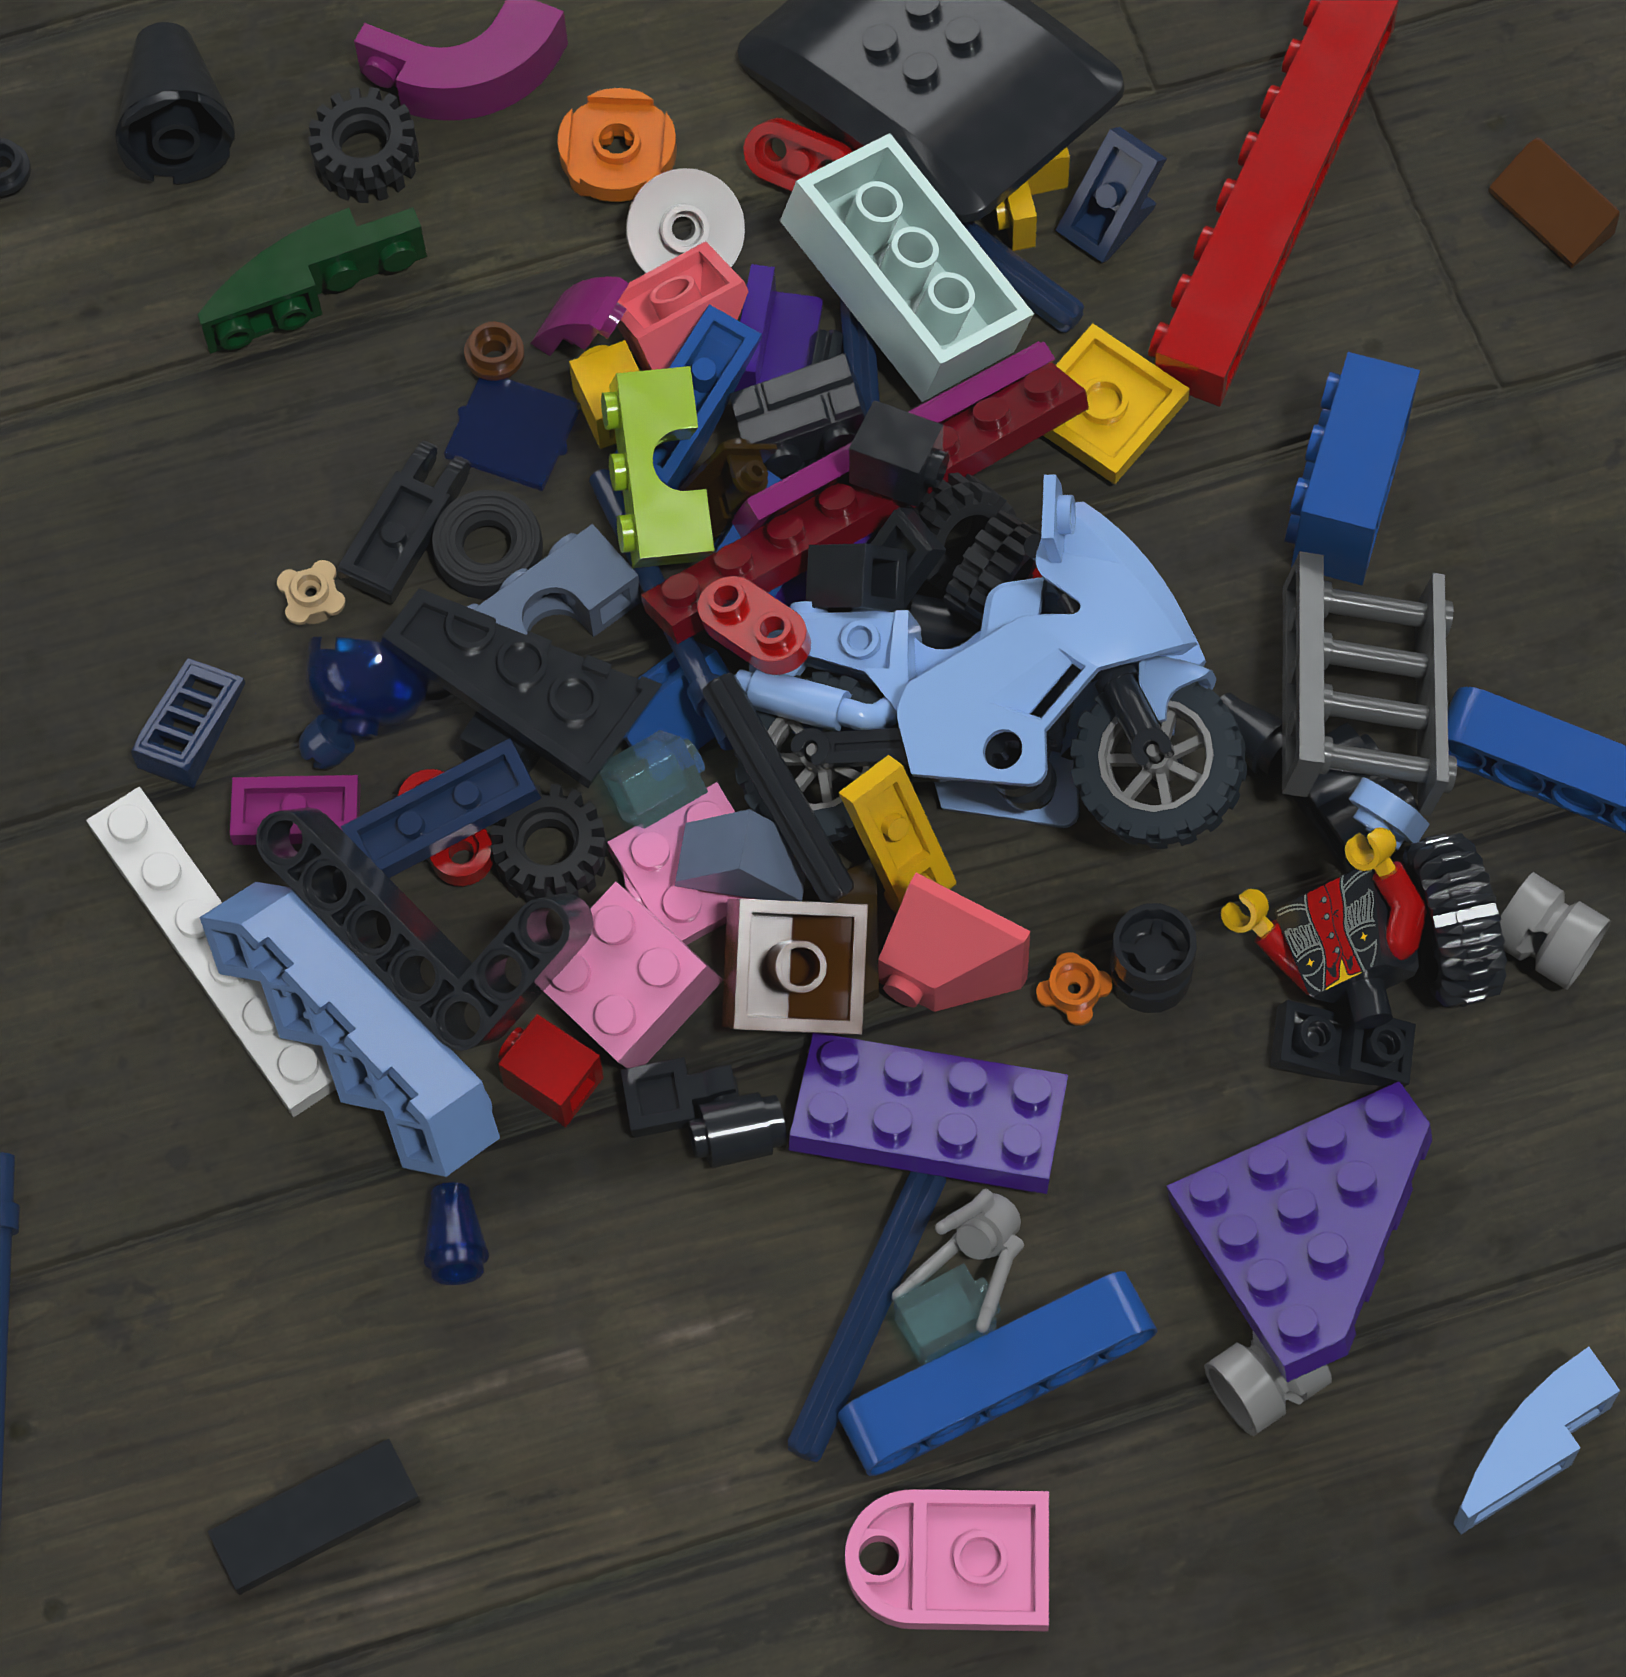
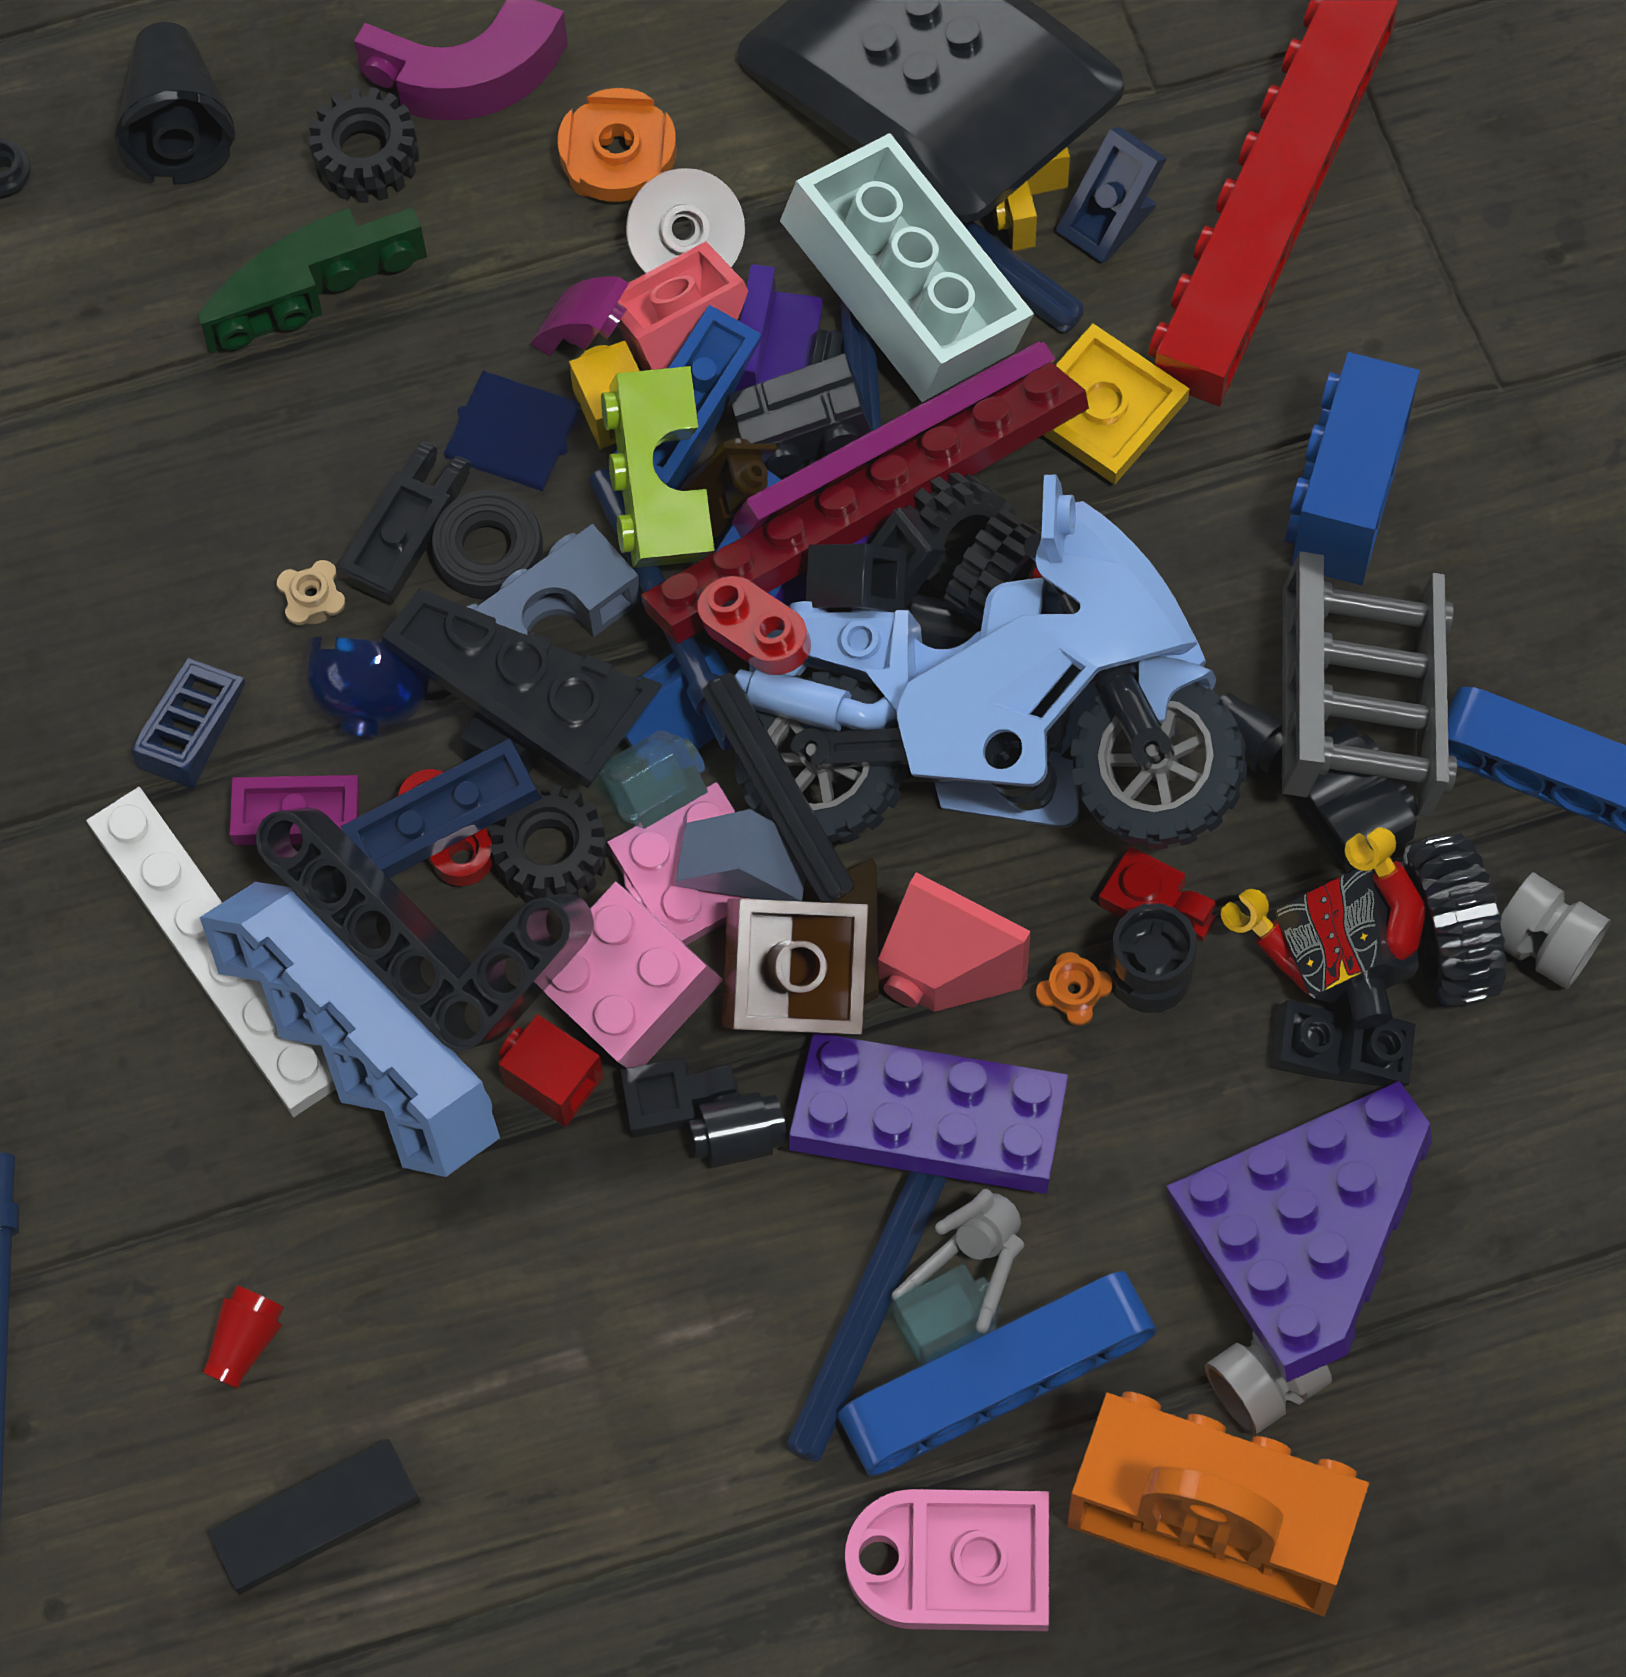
(241, 1335): none -> red cone
(325, 742): dark blue hinge -> none
(454, 1237): clear blue cone -> none
(490, 338): reddish brown plate -> none
(804, 151): red plate -> none
(895, 830): yellow plate -> none
(897, 454): black brick -> none
(1147, 880): none -> red plate
(1217, 1502): none -> orange brick
(1385, 810): light blue plate -> none
(1538, 1437): light blue slope -> none
(1555, 202): reddish brown slope -> none

